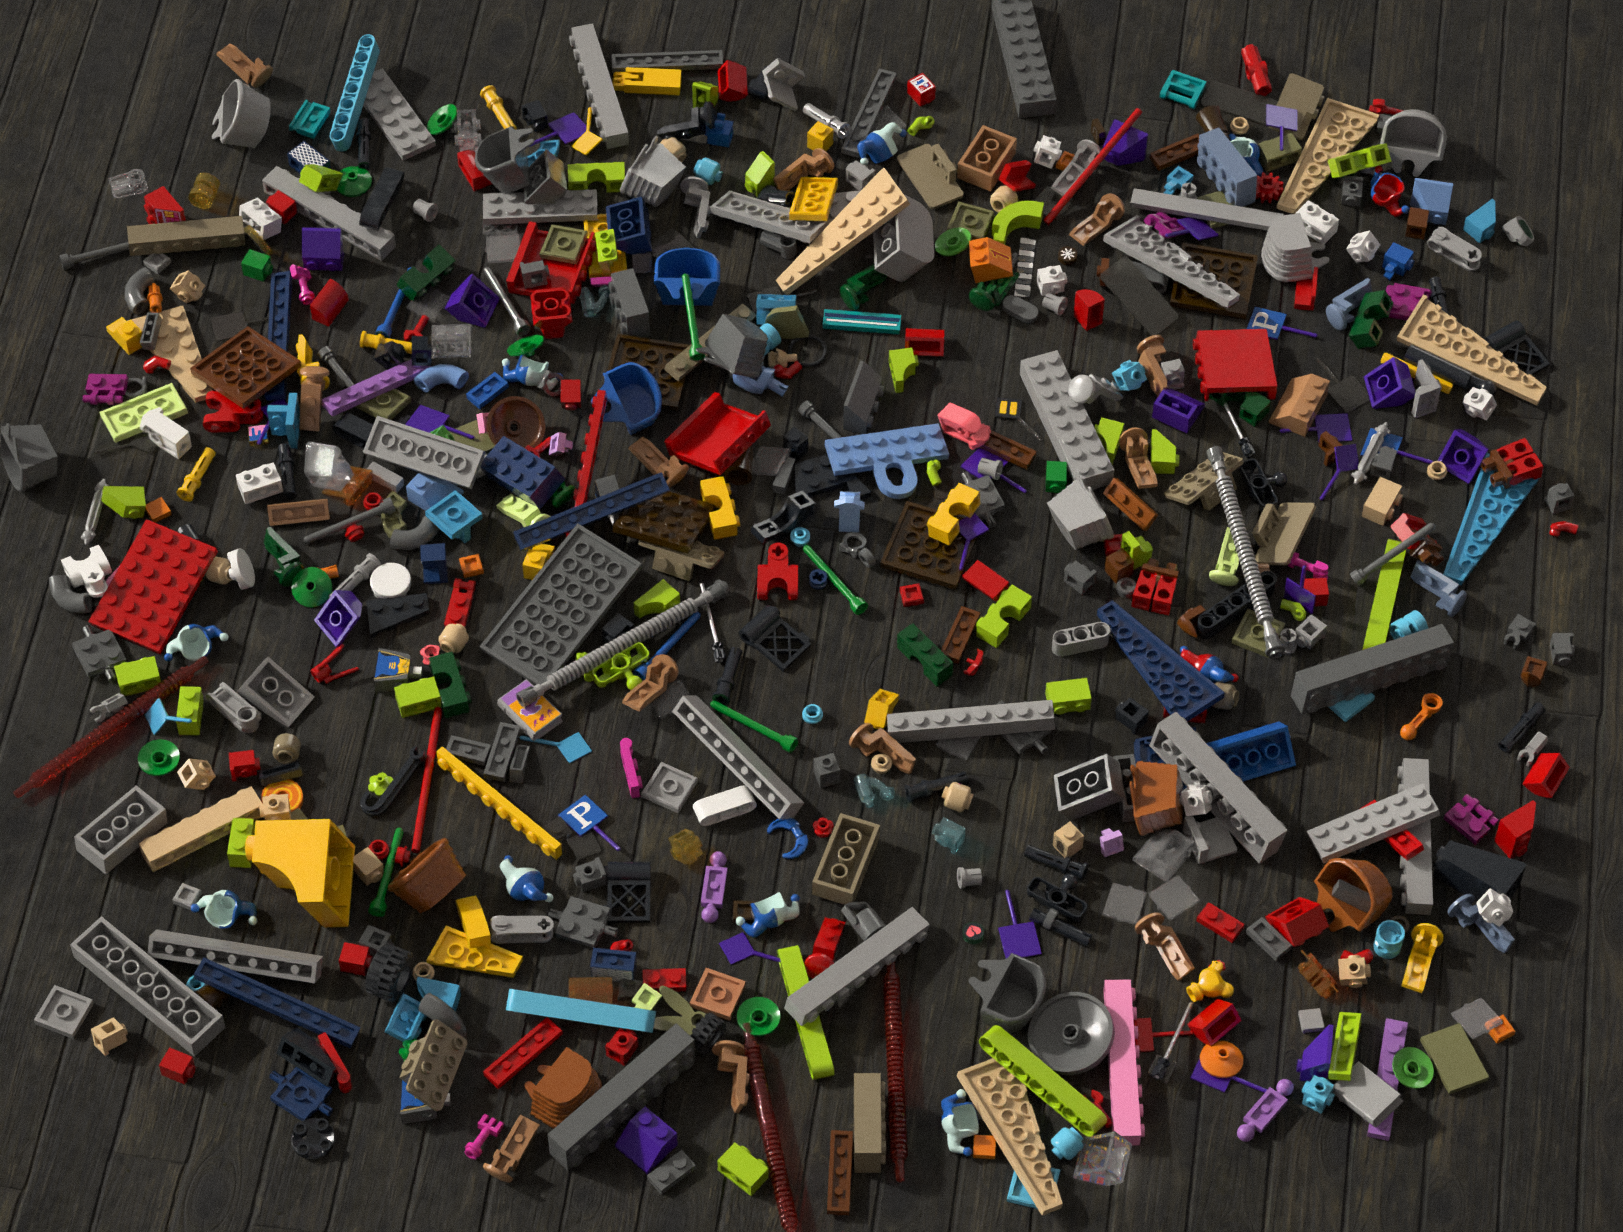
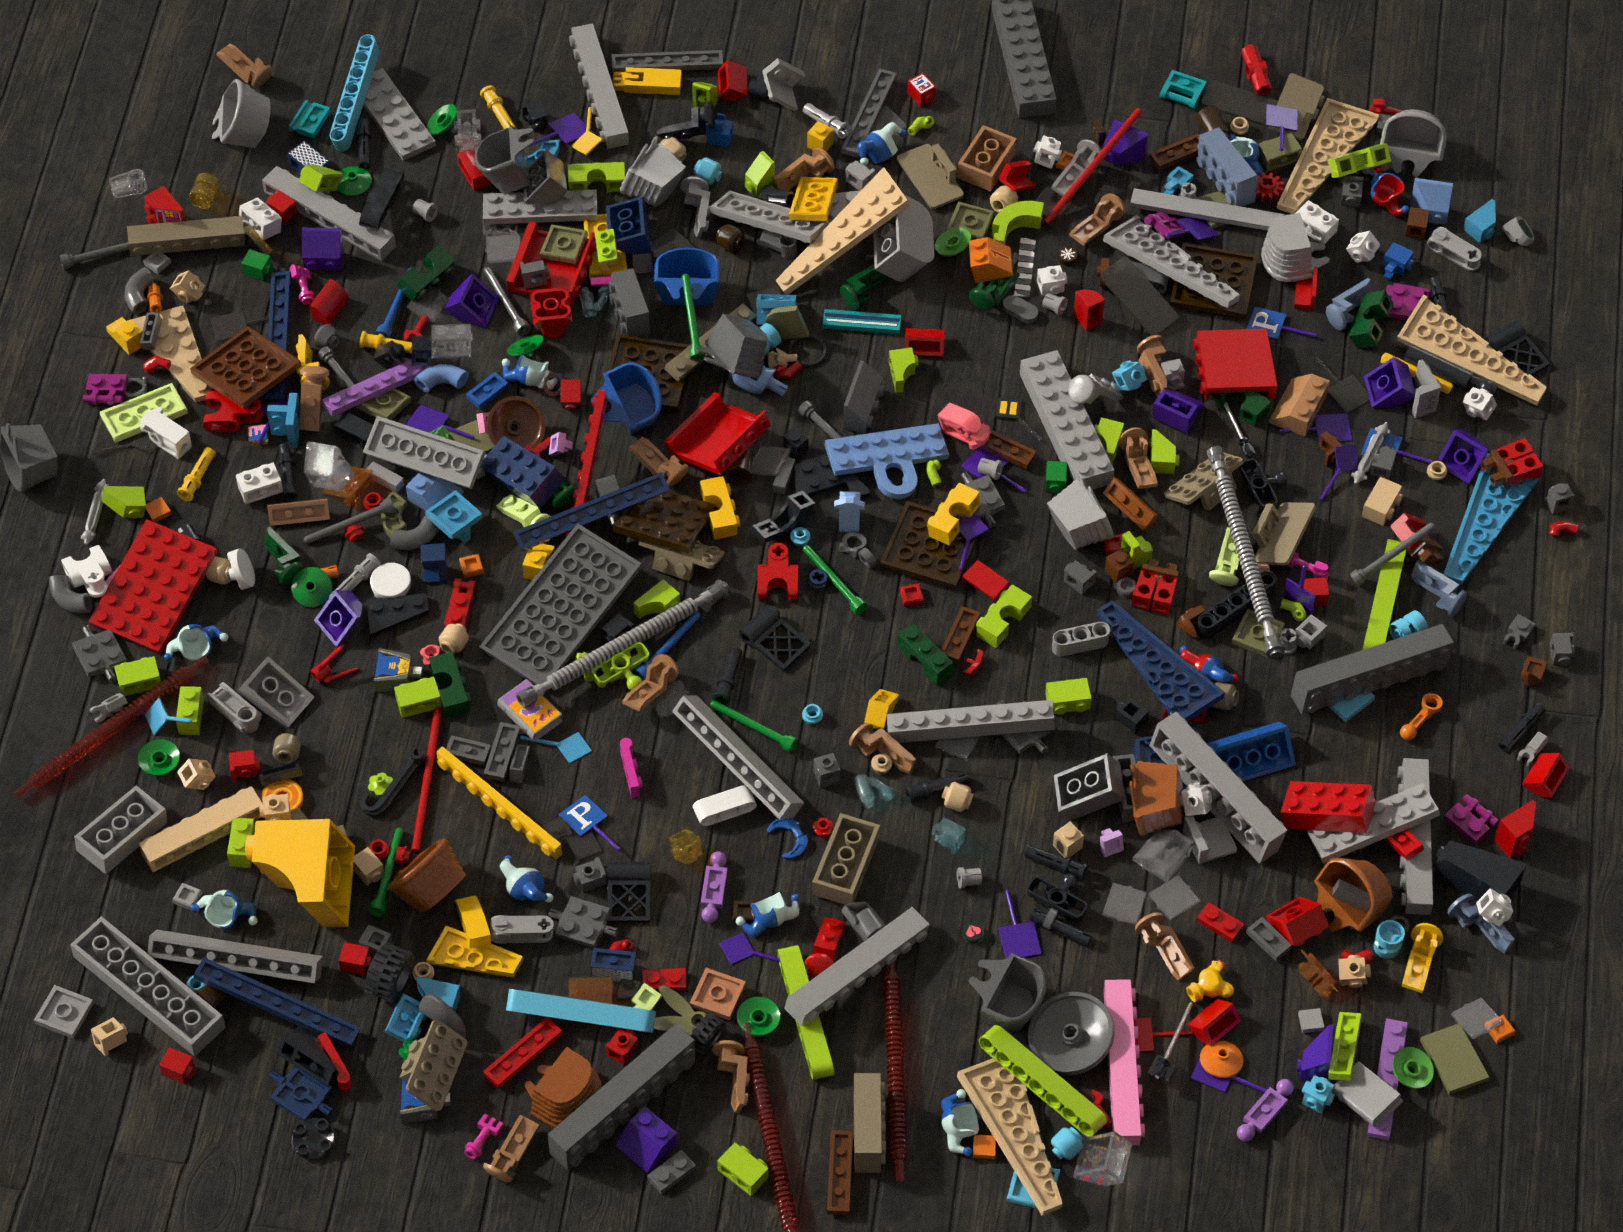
(326, 336): none -> dark grey cone
(669, 787): light grey tile -> none
(719, 652): piece -> none
(730, 238): none -> dark brown head
(1328, 807): none -> red brick

